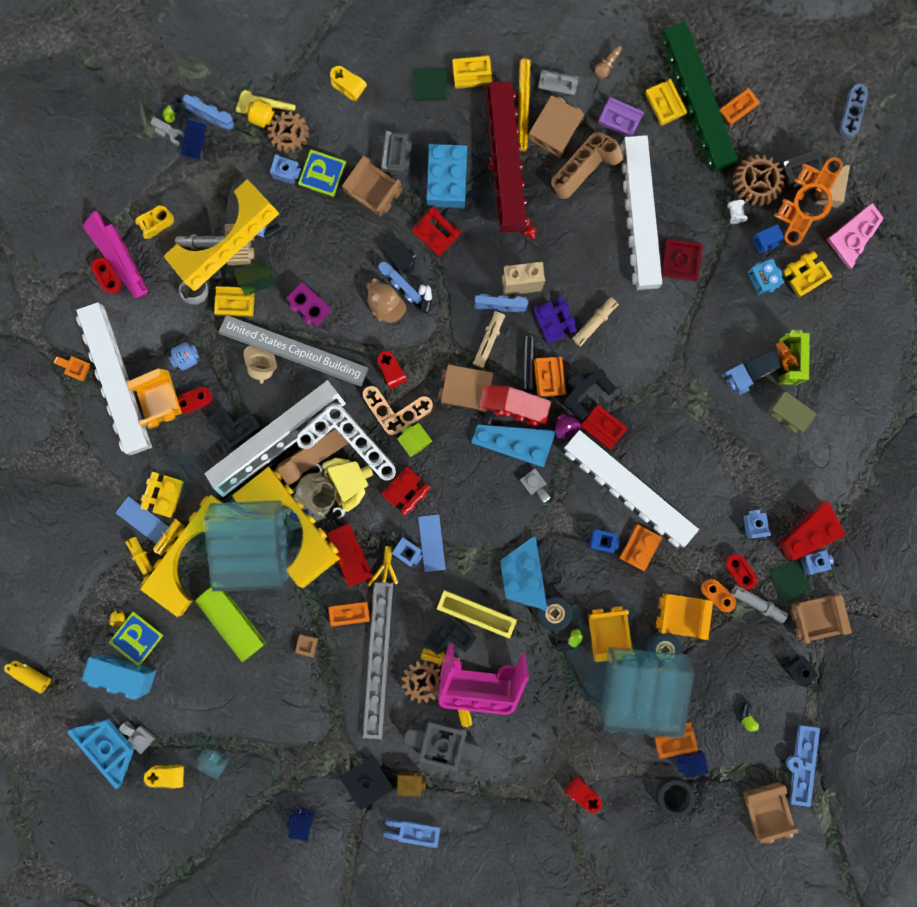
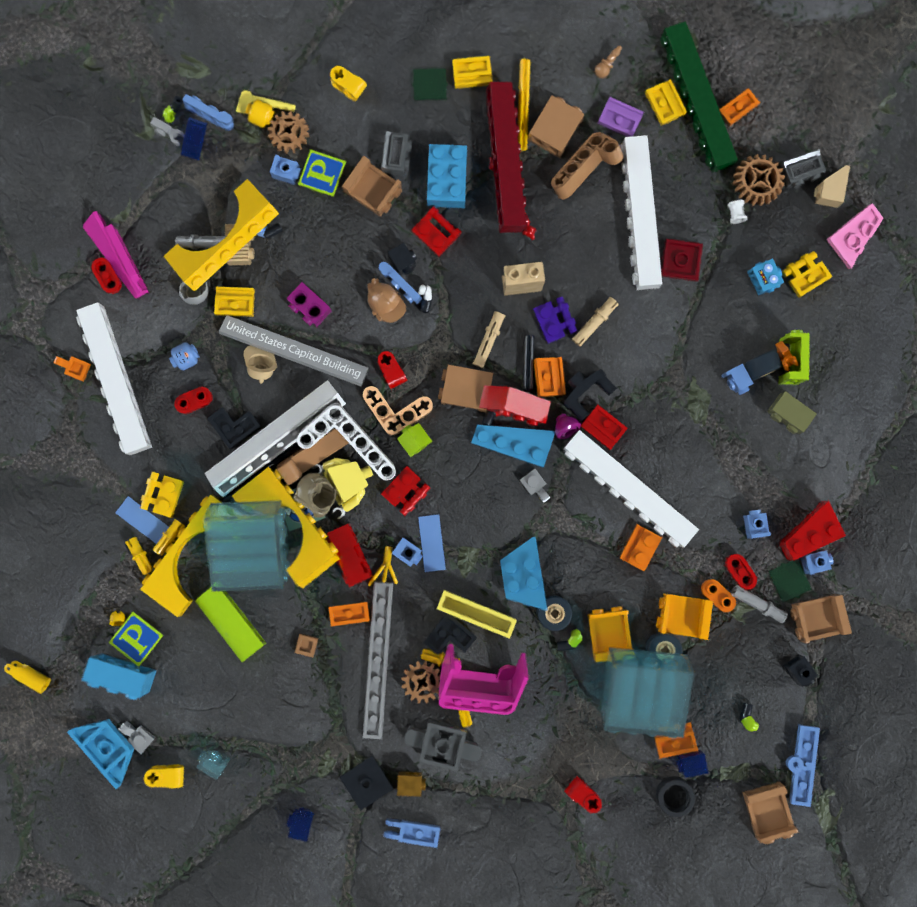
(151, 223): yellow piece -> none
(156, 397): light orange panel -> none
(254, 277): clear green piece -> none
(501, 303): medium blue hinge -> none
(558, 82): light grey hinge -> none
(612, 541): blue brick -> none
(768, 239): blue brick -> none
(823, 182): orange piece -> none
(859, 105): sand blue beam -> none

